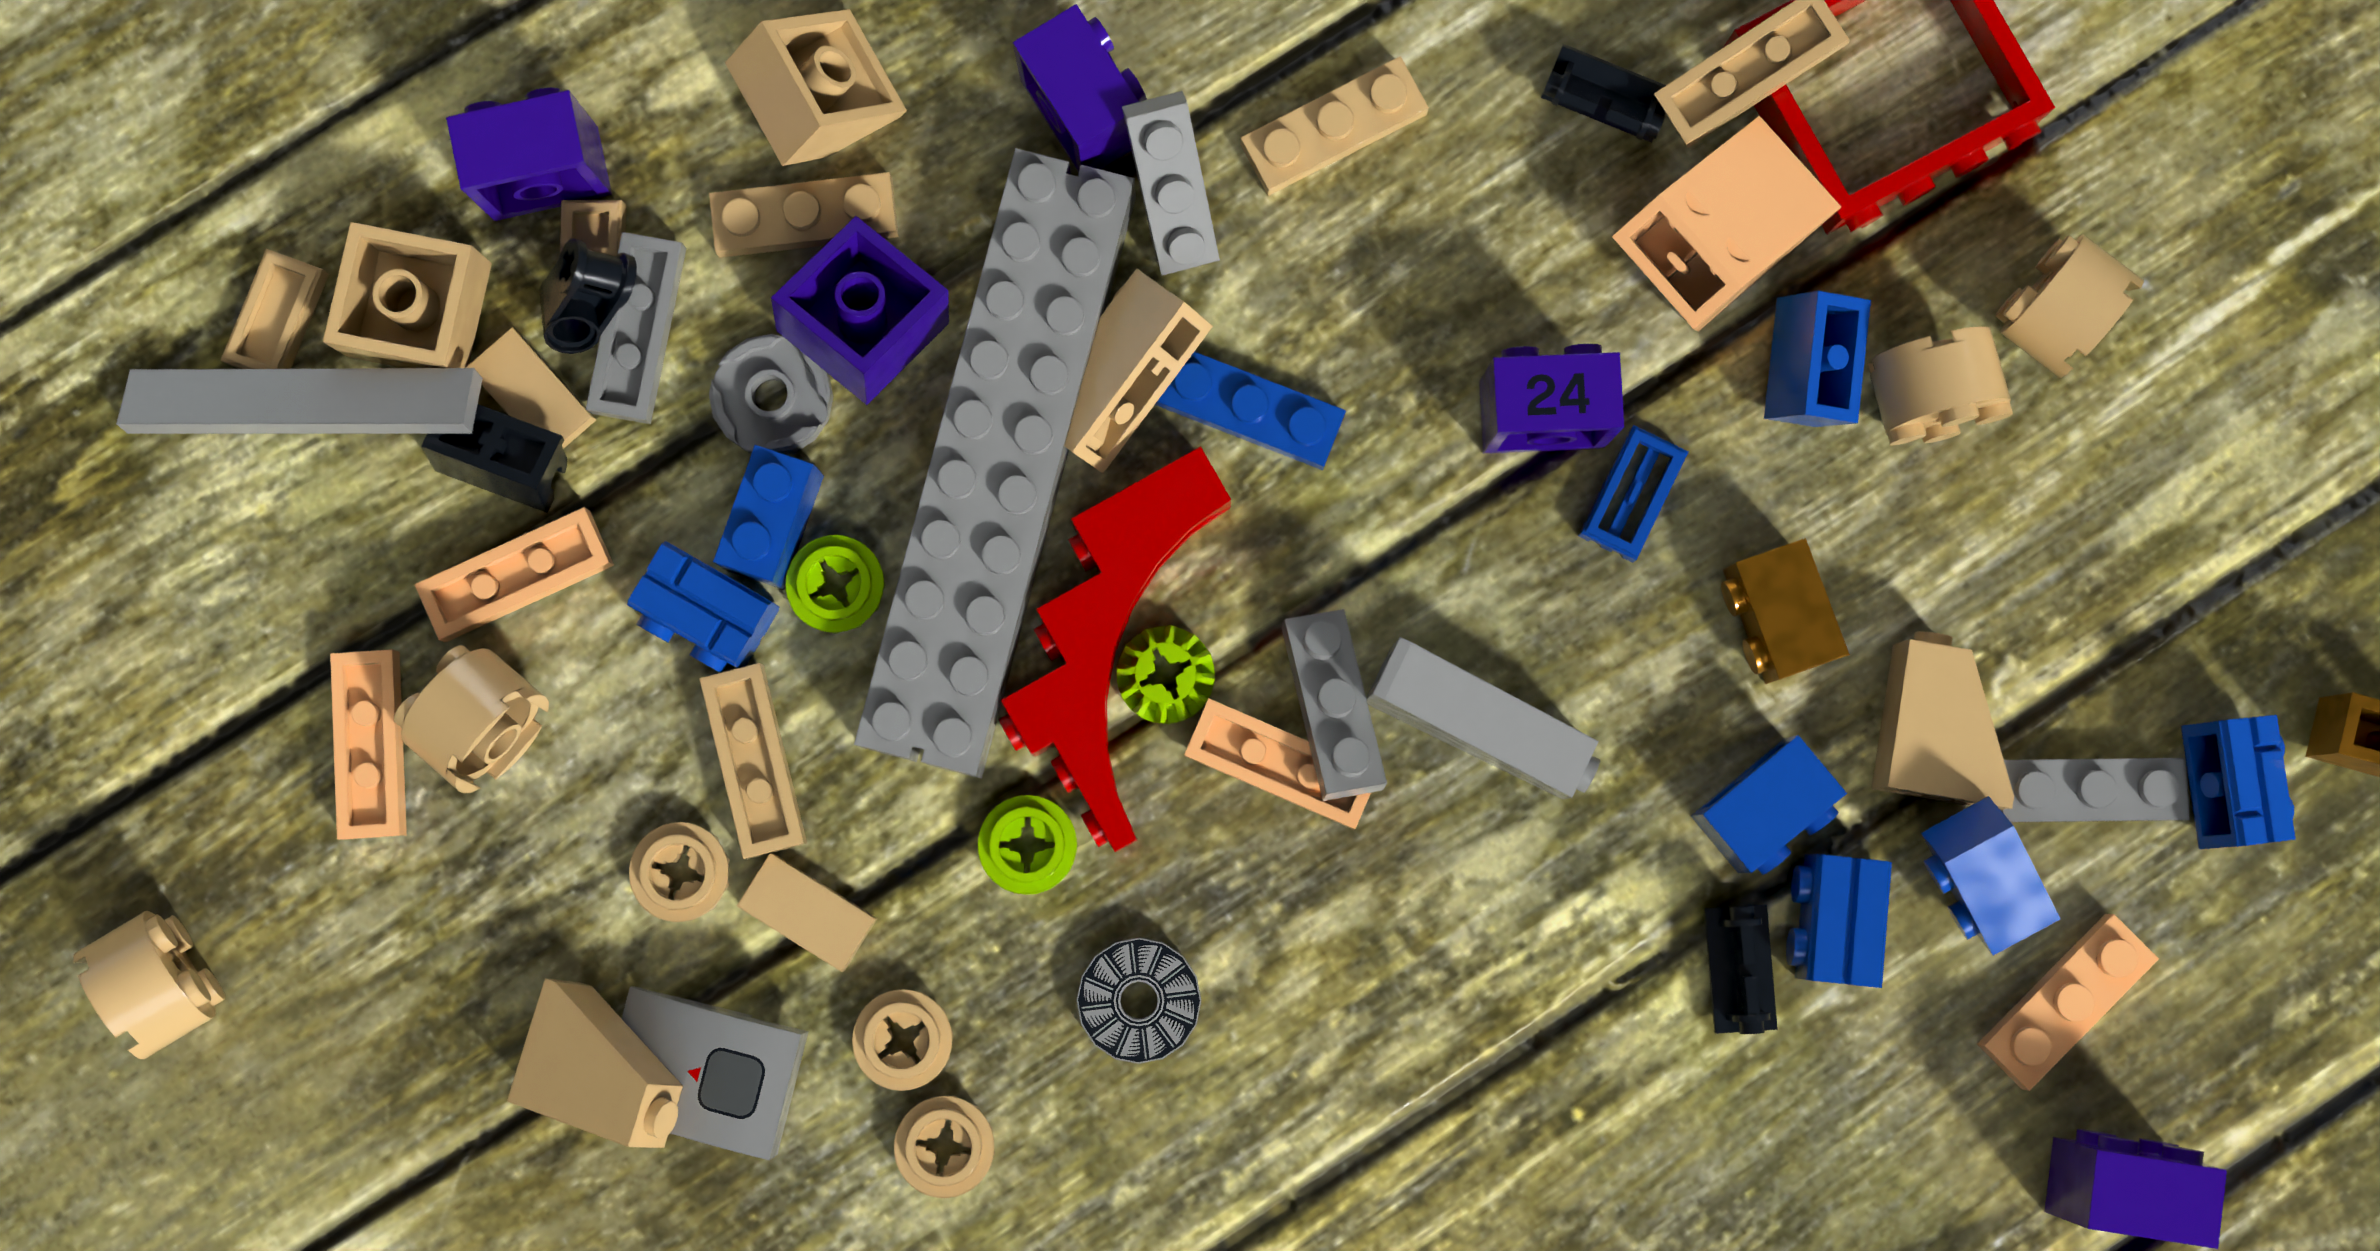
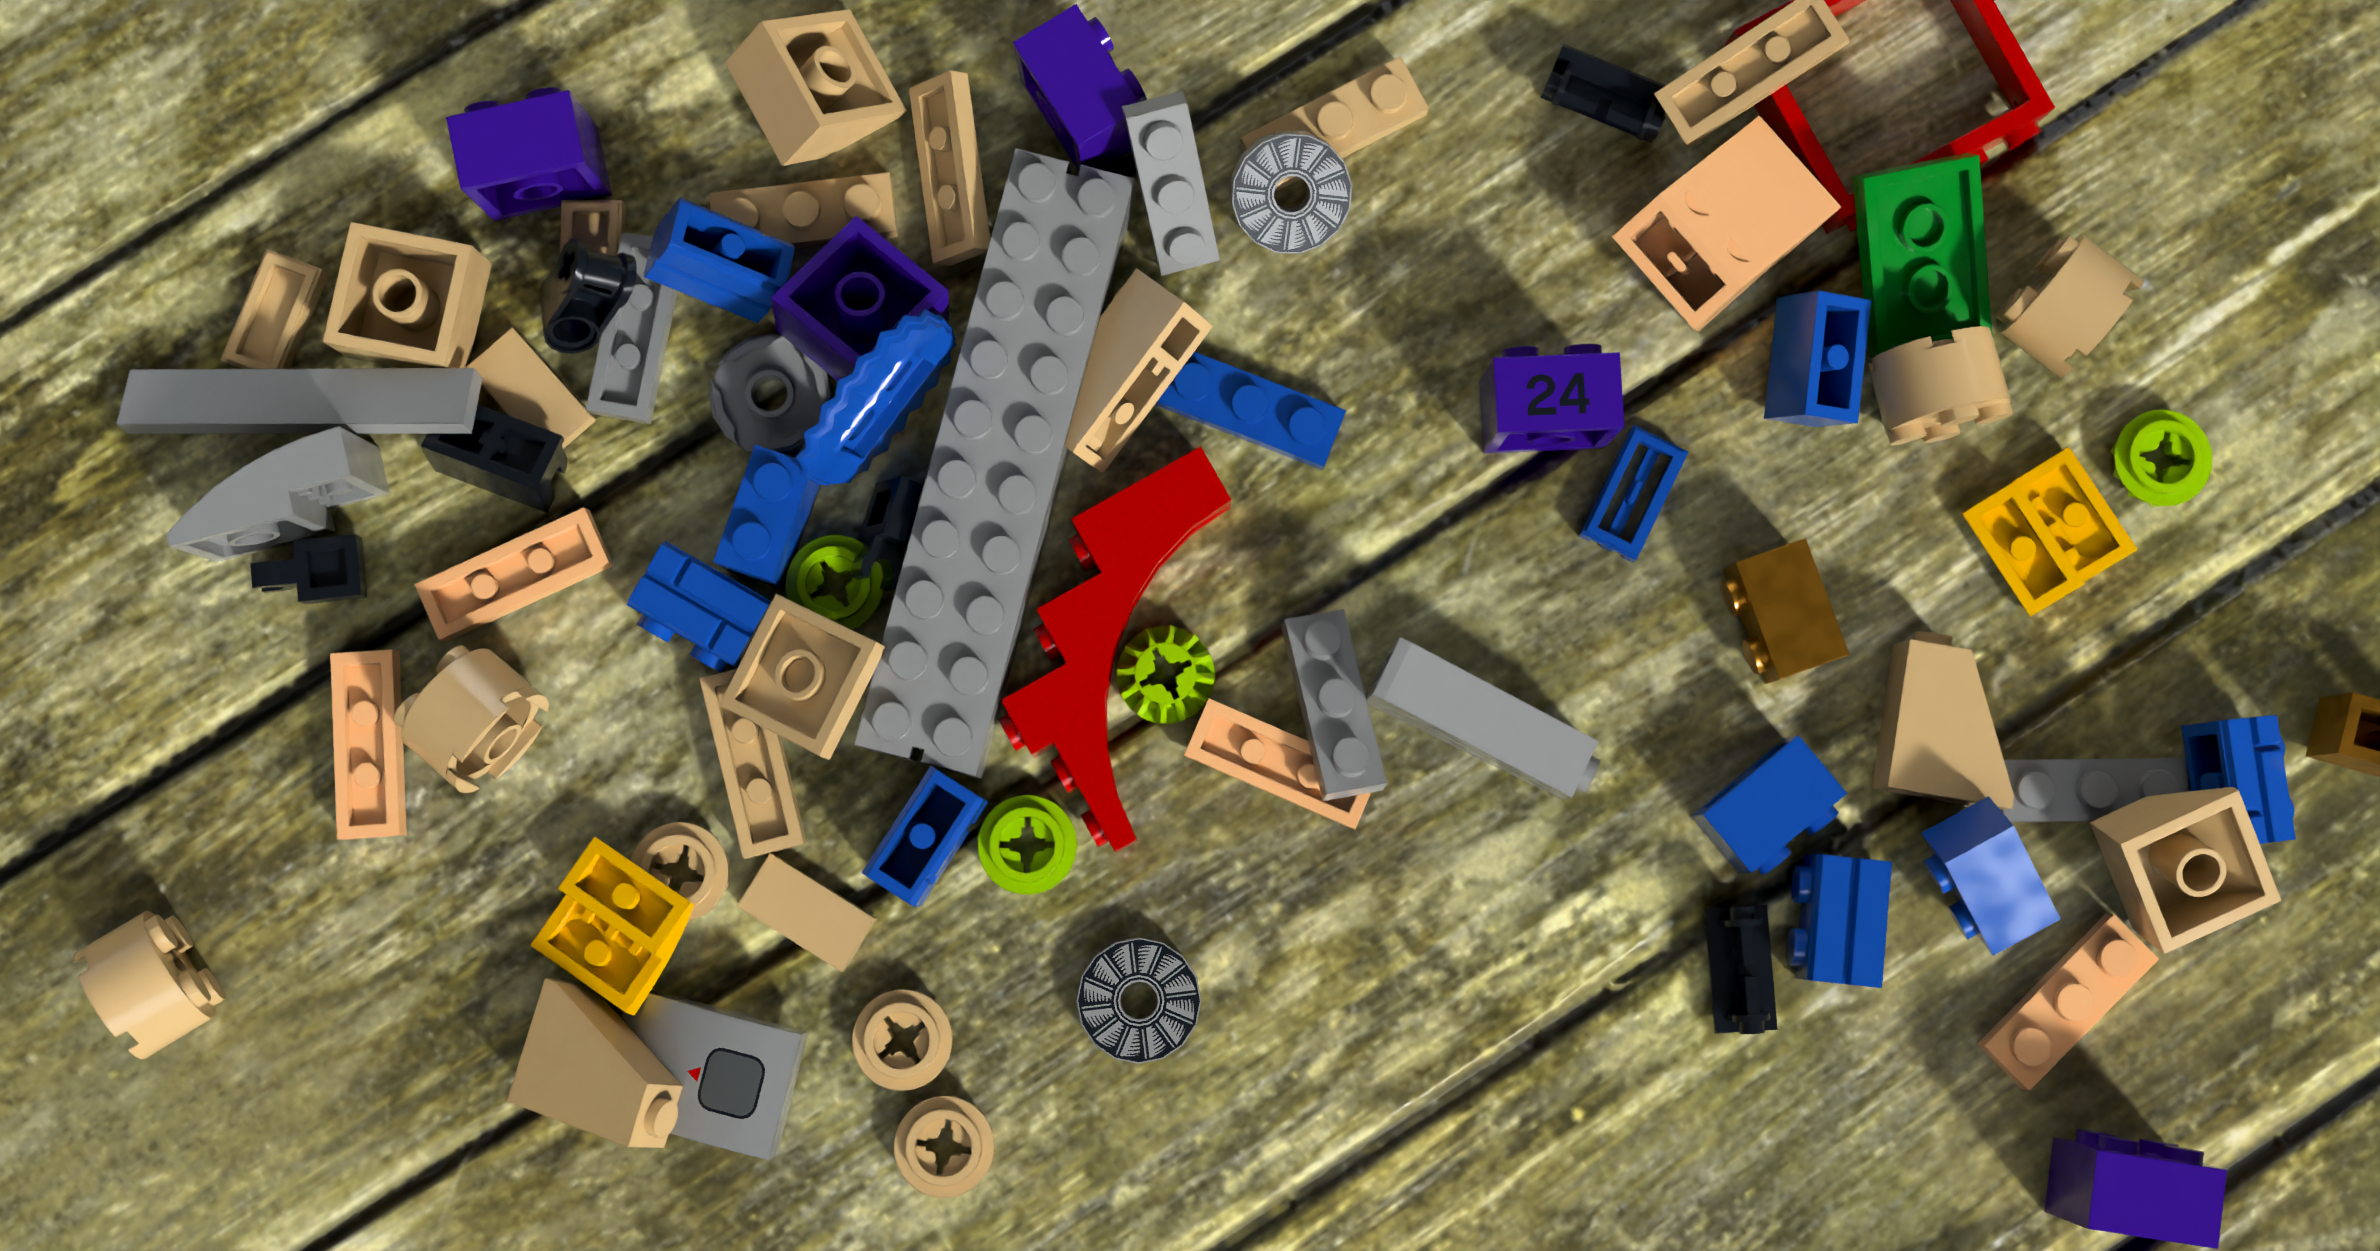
(282, 497): none -> light grey slope
(321, 570): none -> black plate
(614, 926): none -> yellow slope
(718, 260): none -> blue brick
(802, 676): none -> tan tile
(876, 399): none -> blue piece
(886, 524): none -> black plate
(925, 837): none -> blue brick
(950, 168): none -> tan plate
(1311, 221): none -> tile
(1922, 250): none -> green plate
(2049, 531): none -> yellow slope
(2181, 441): none -> lime gear
(2185, 864): none -> tan slope

